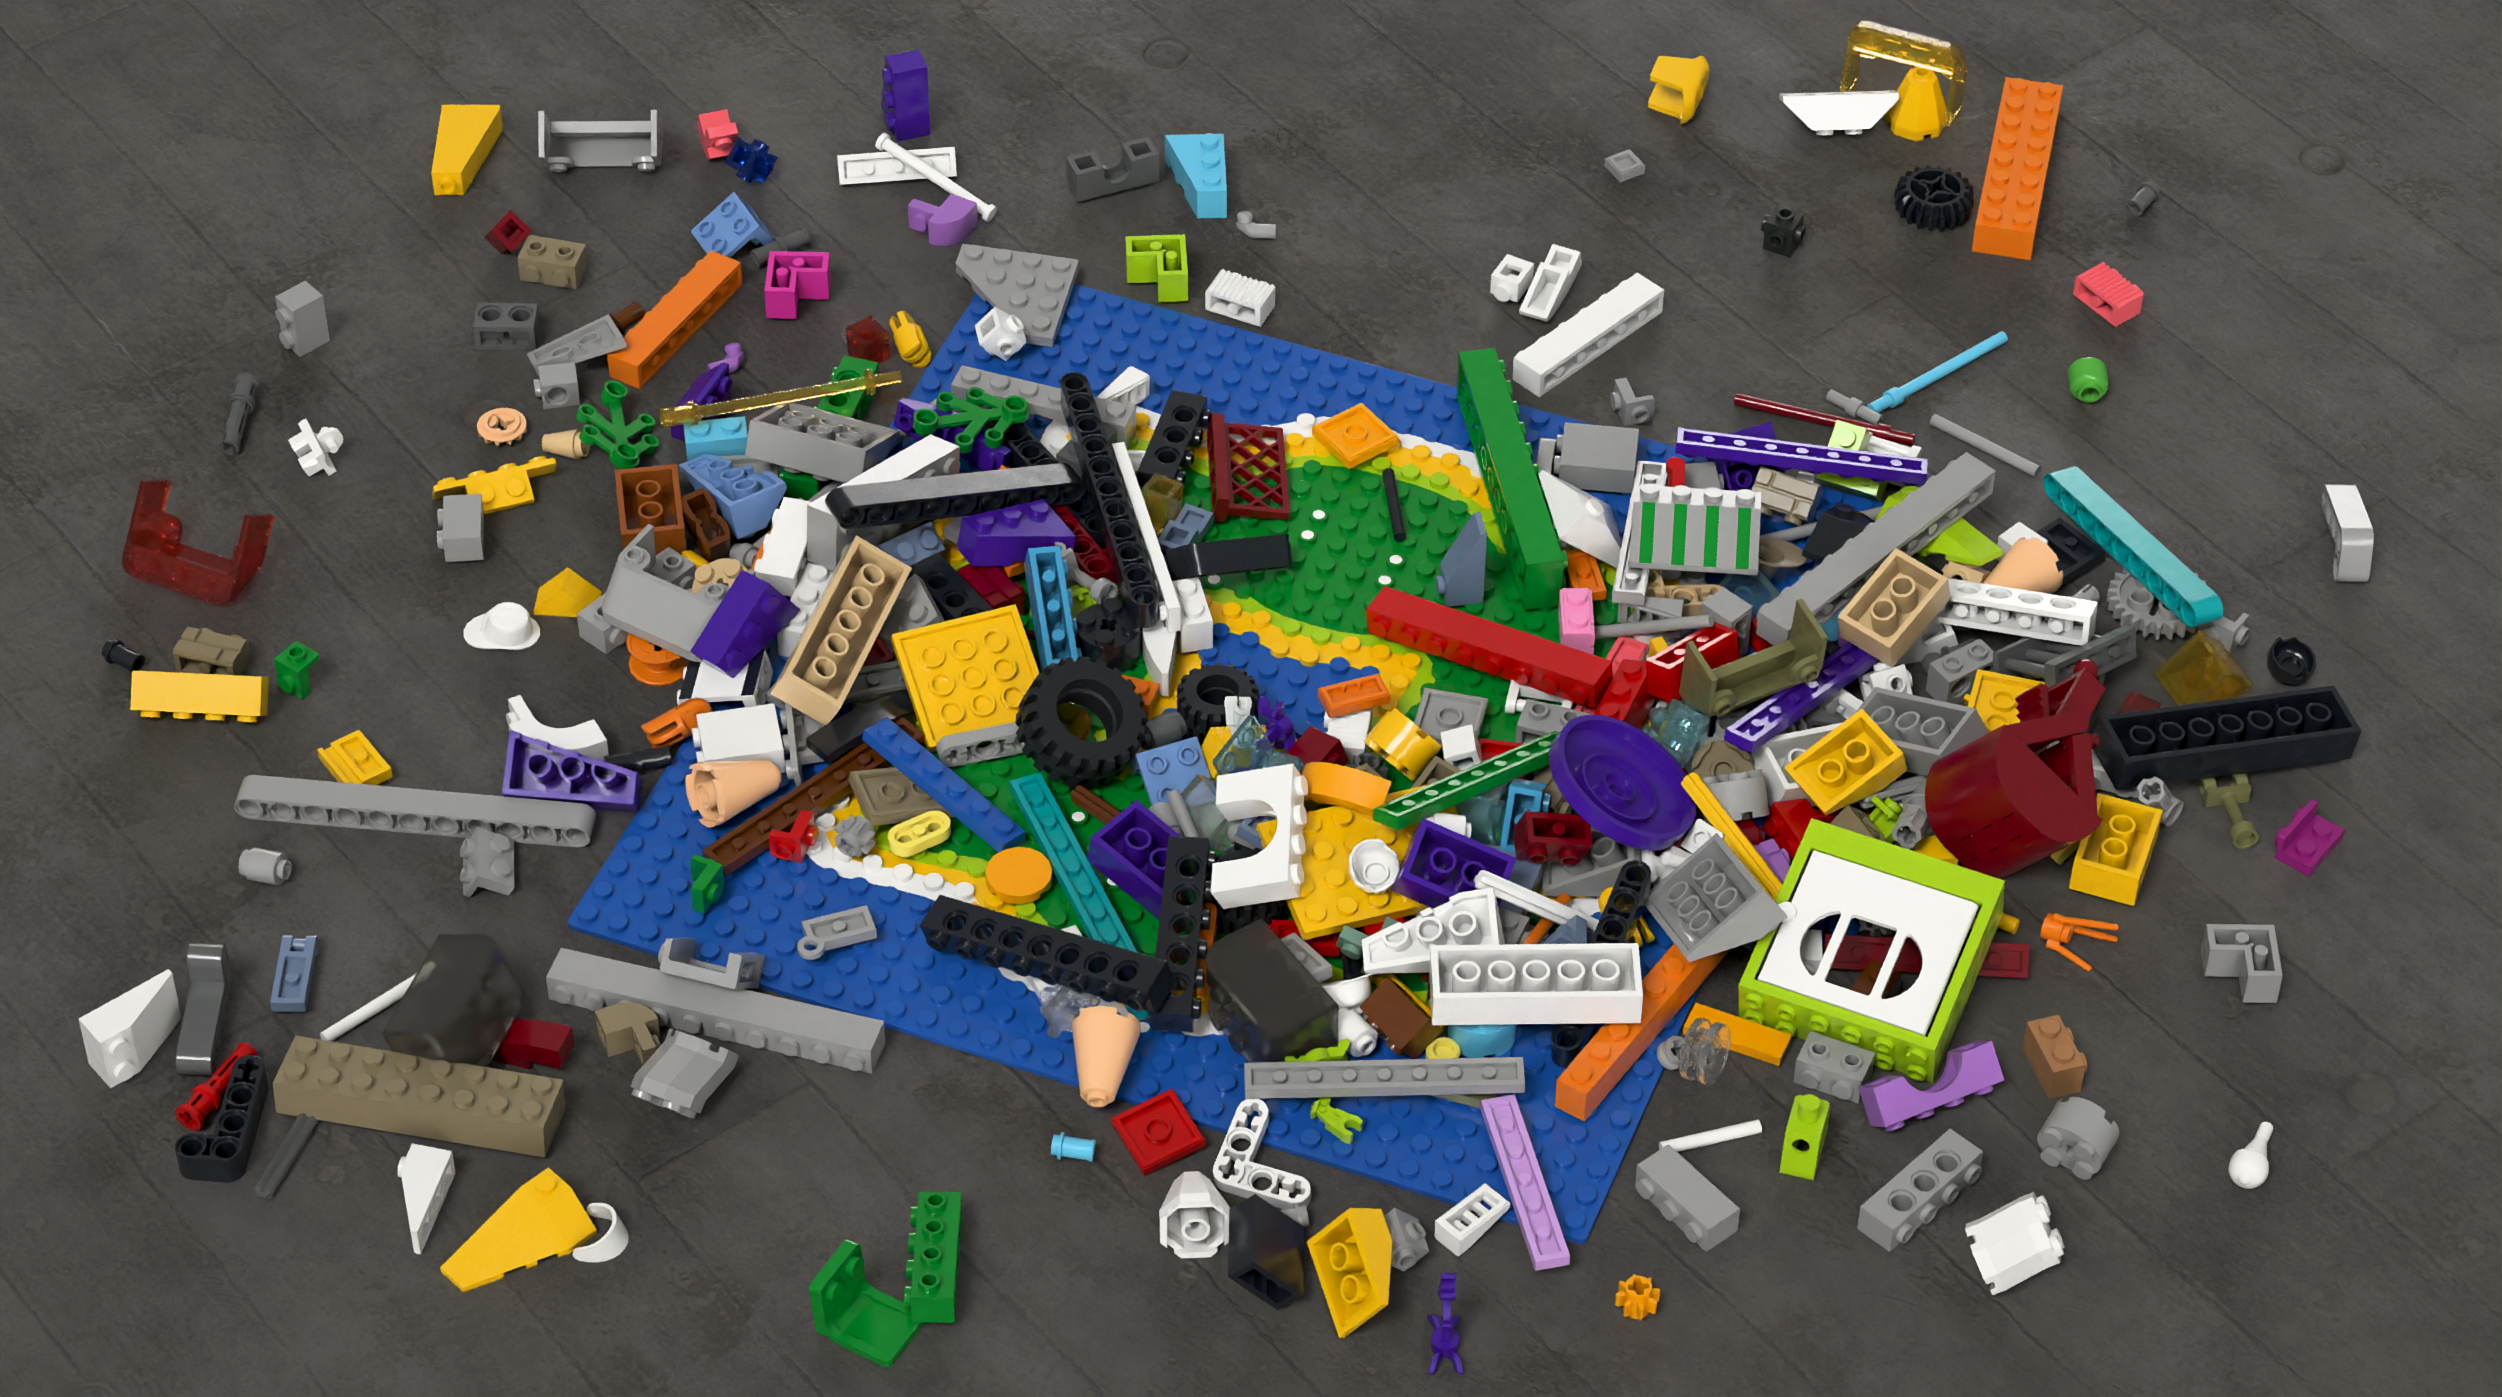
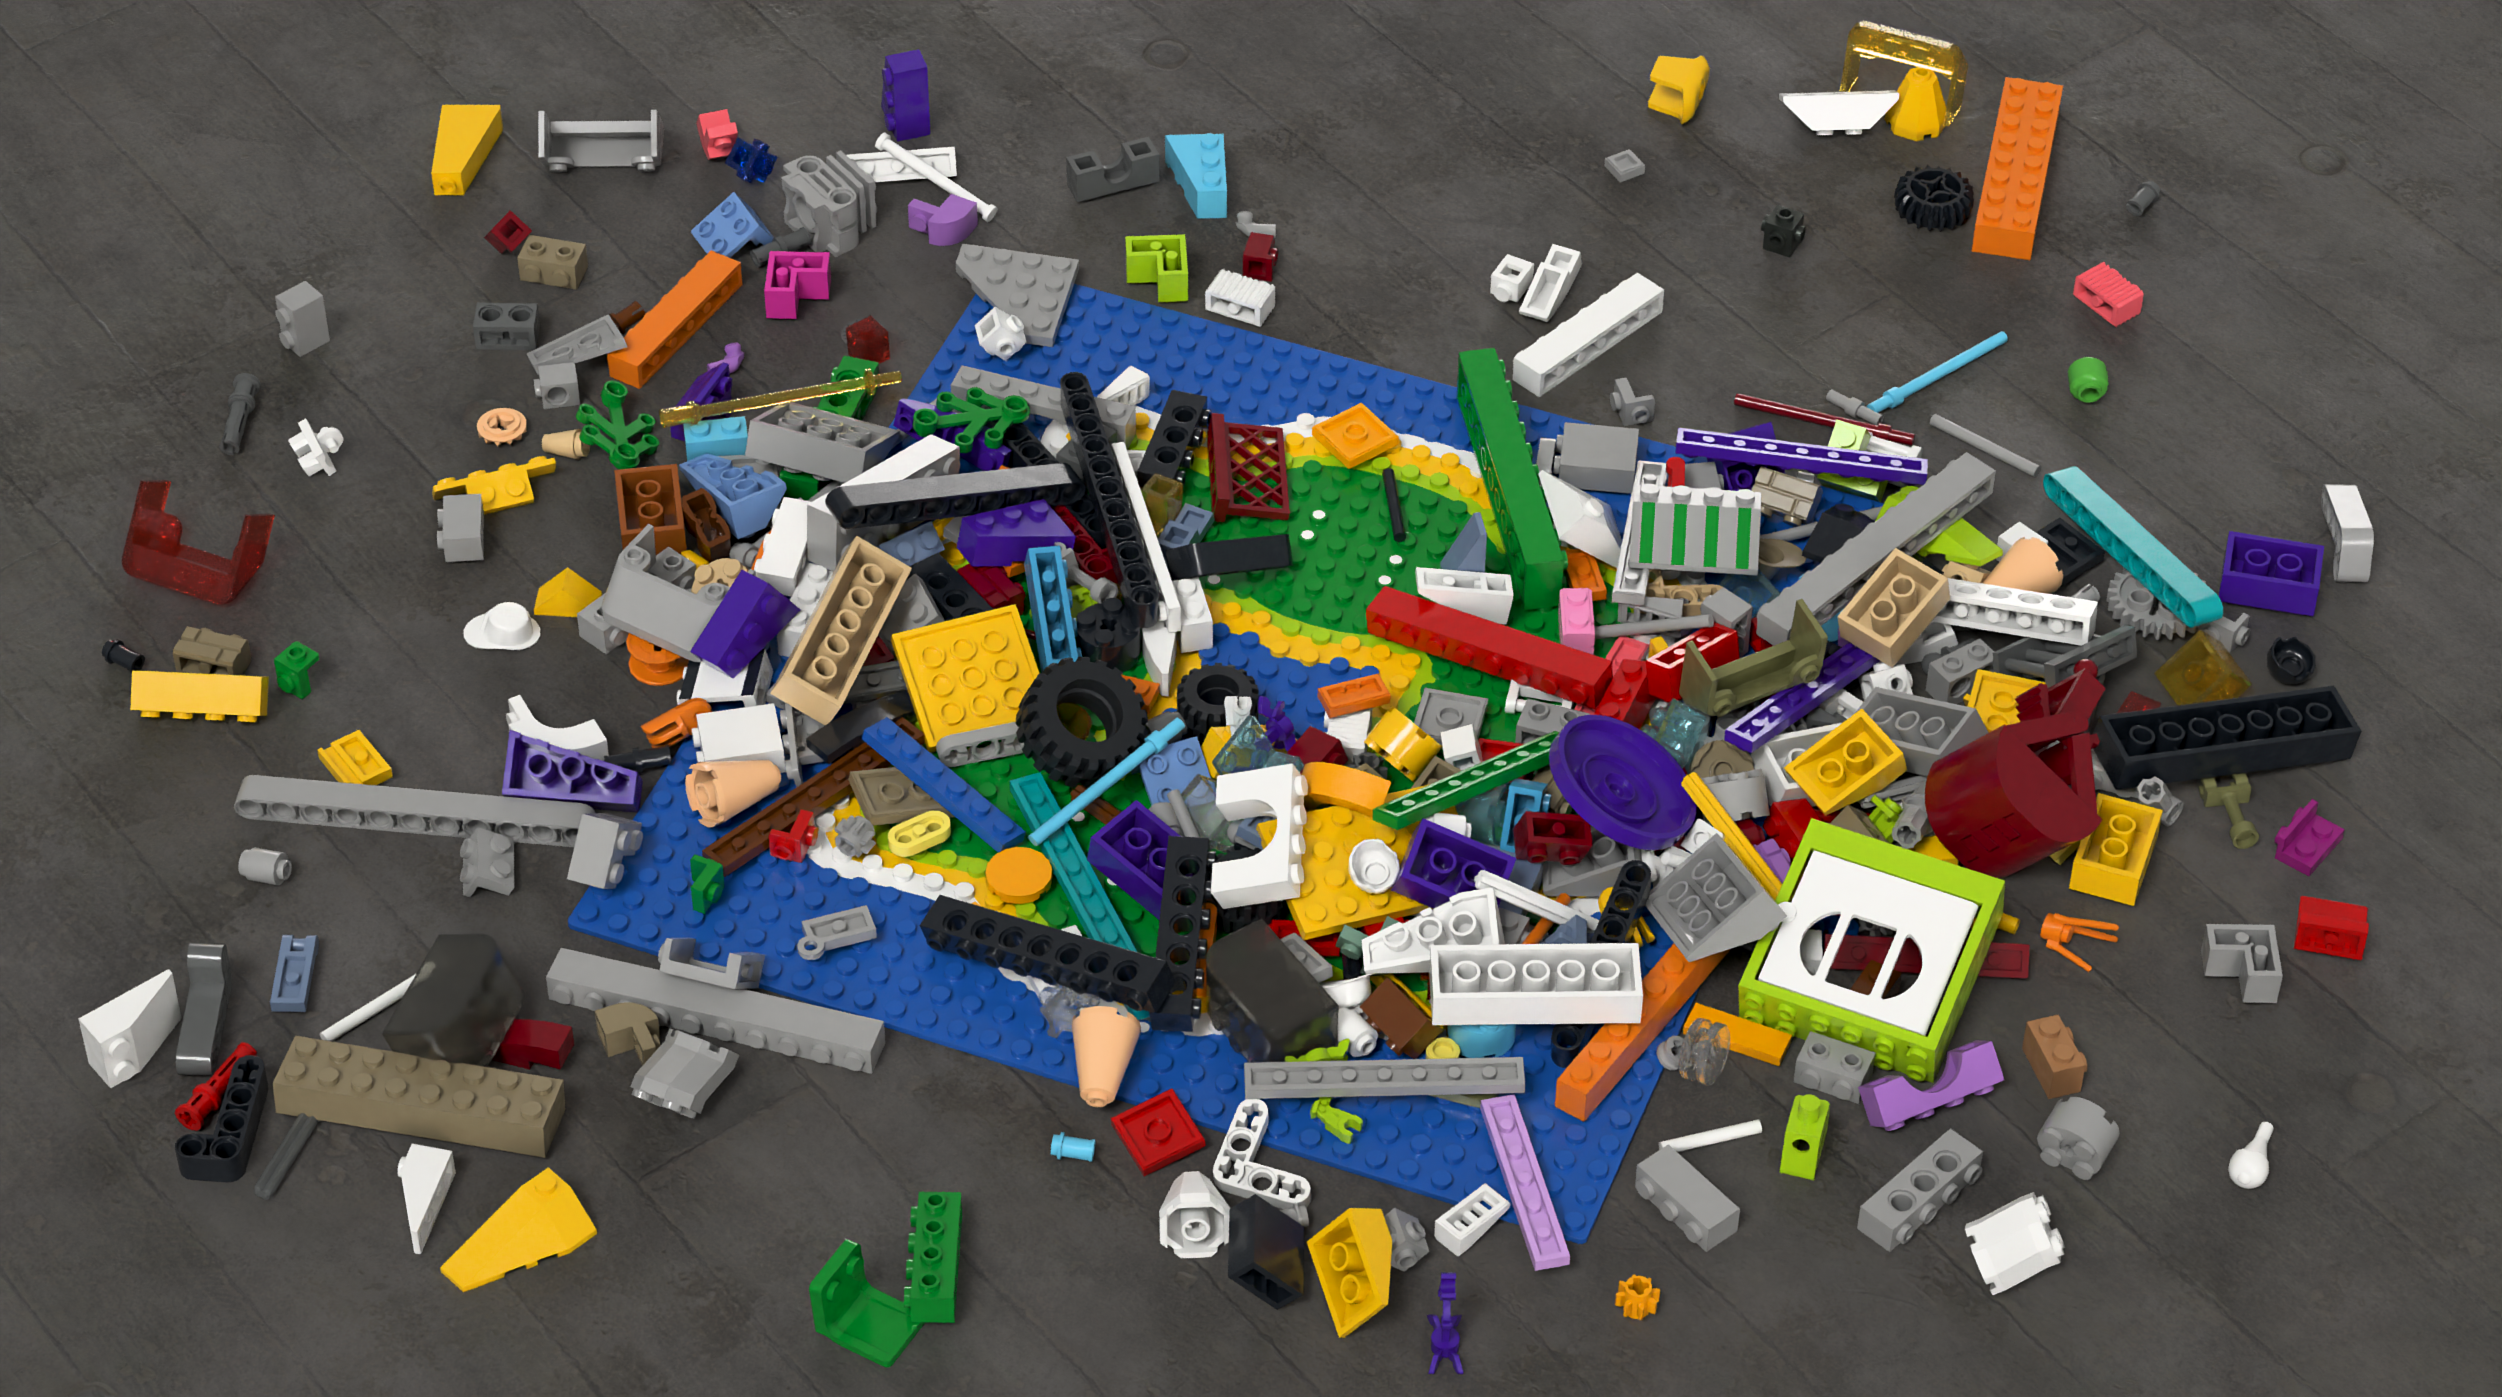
(600, 849): none -> light grey brick
(611, 1243): white helmet -> none
(829, 201): none -> light grey piece
(910, 340): yellow arm -> none
(1153, 744): none -> medium azure bar
(1260, 257): none -> dark red brick
(1470, 592): none -> white slope
(2271, 573): none -> dark purple brick
(2331, 927): none -> red bracket

